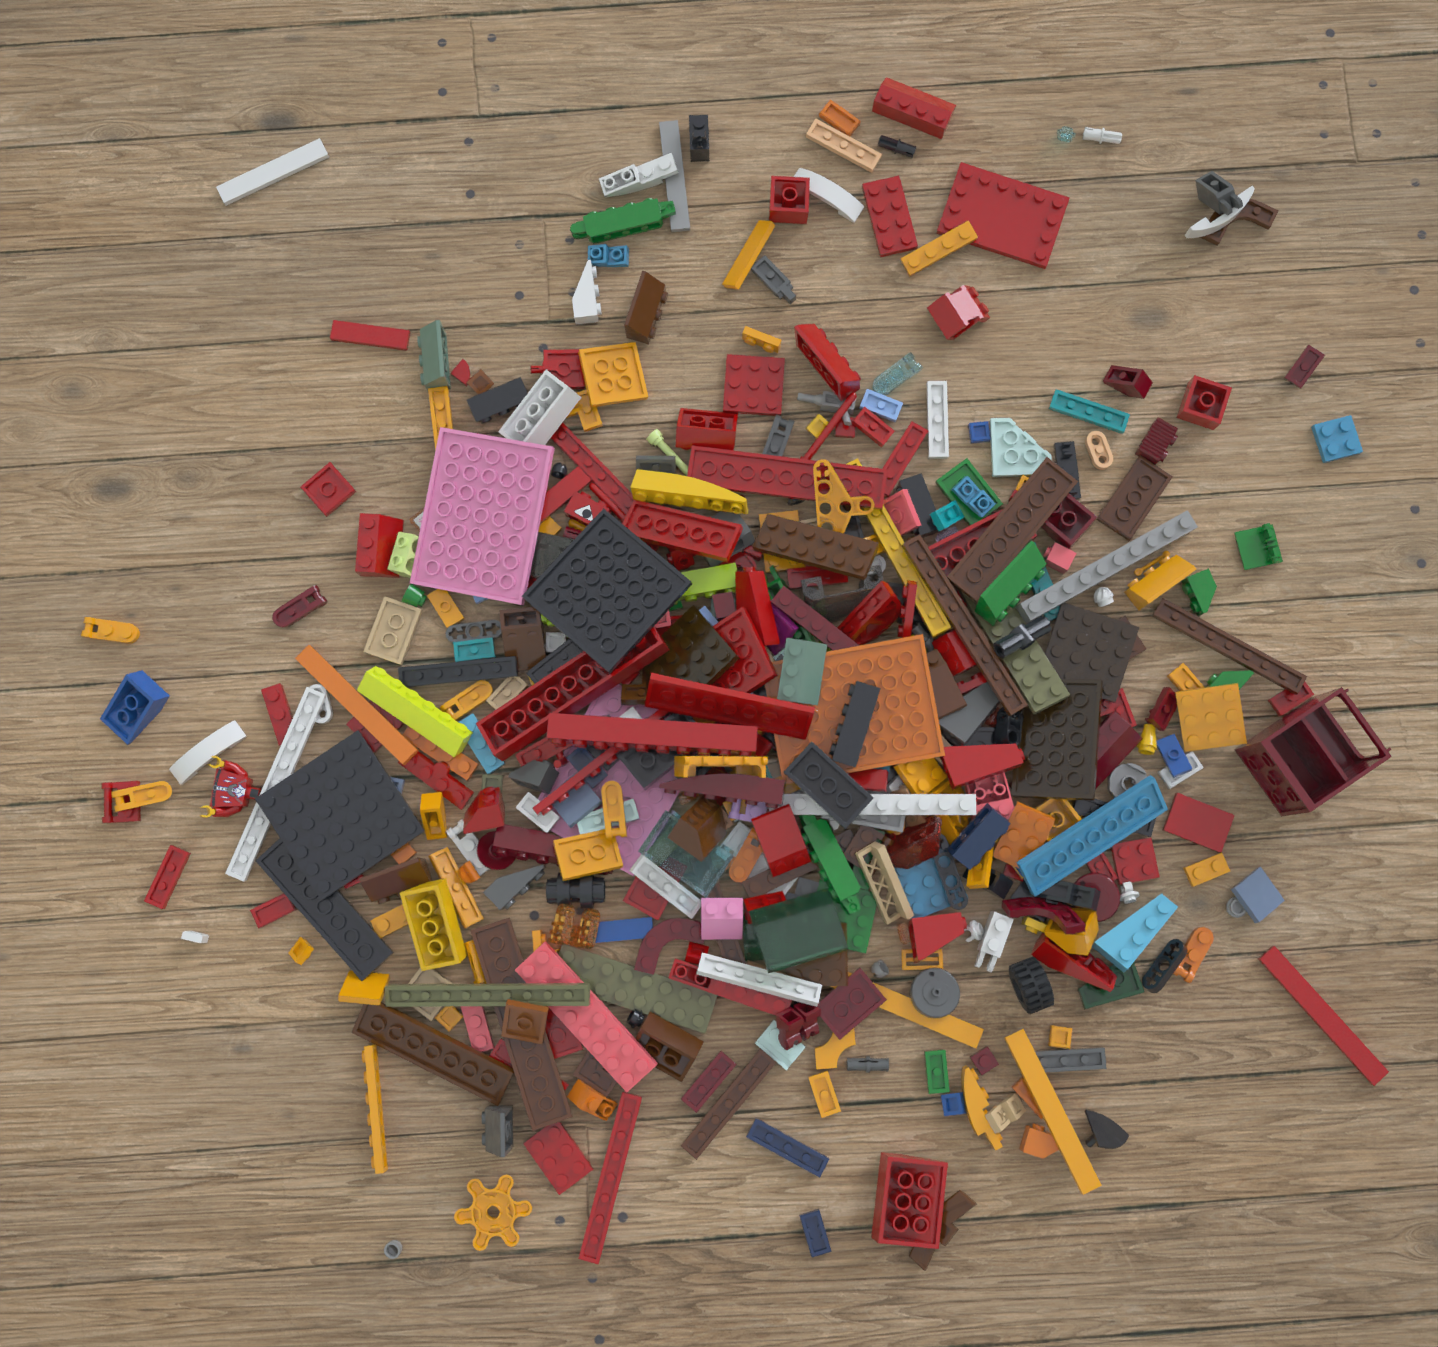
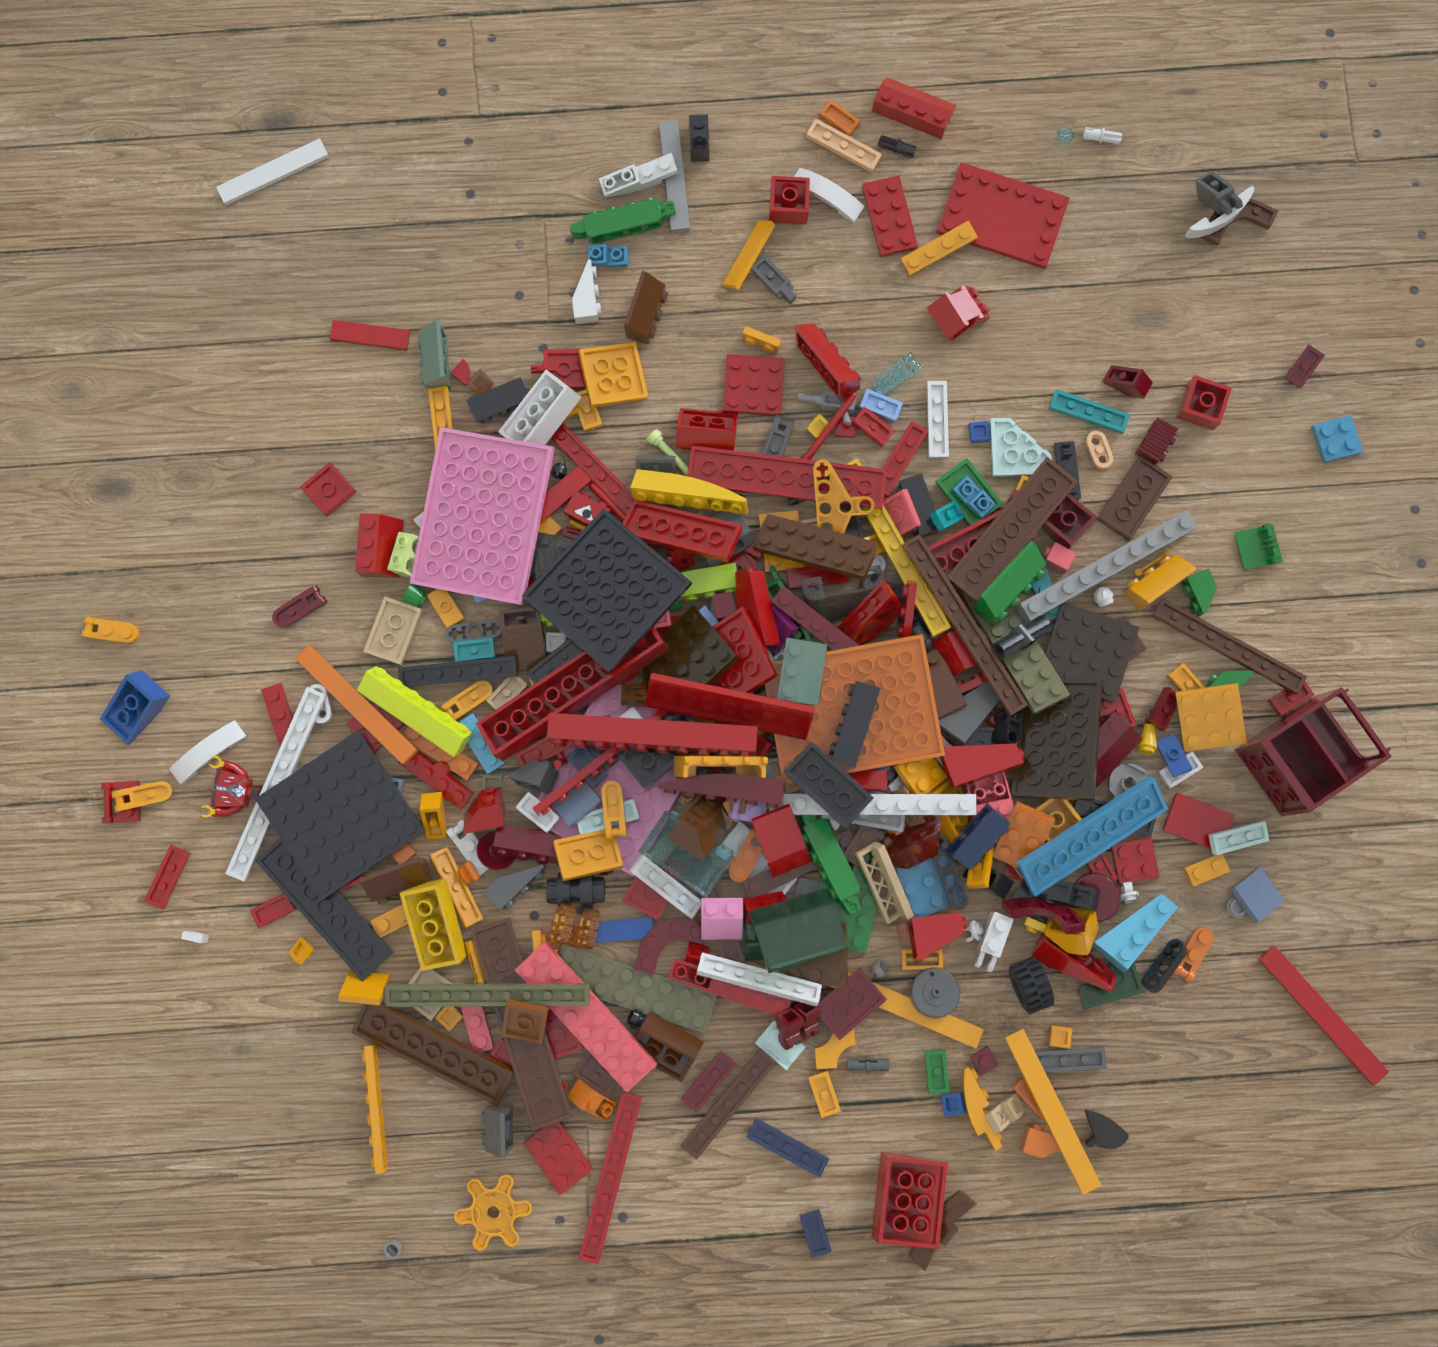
(945, 533): clear purple plate -> none
(1238, 837): none -> light aqua plate

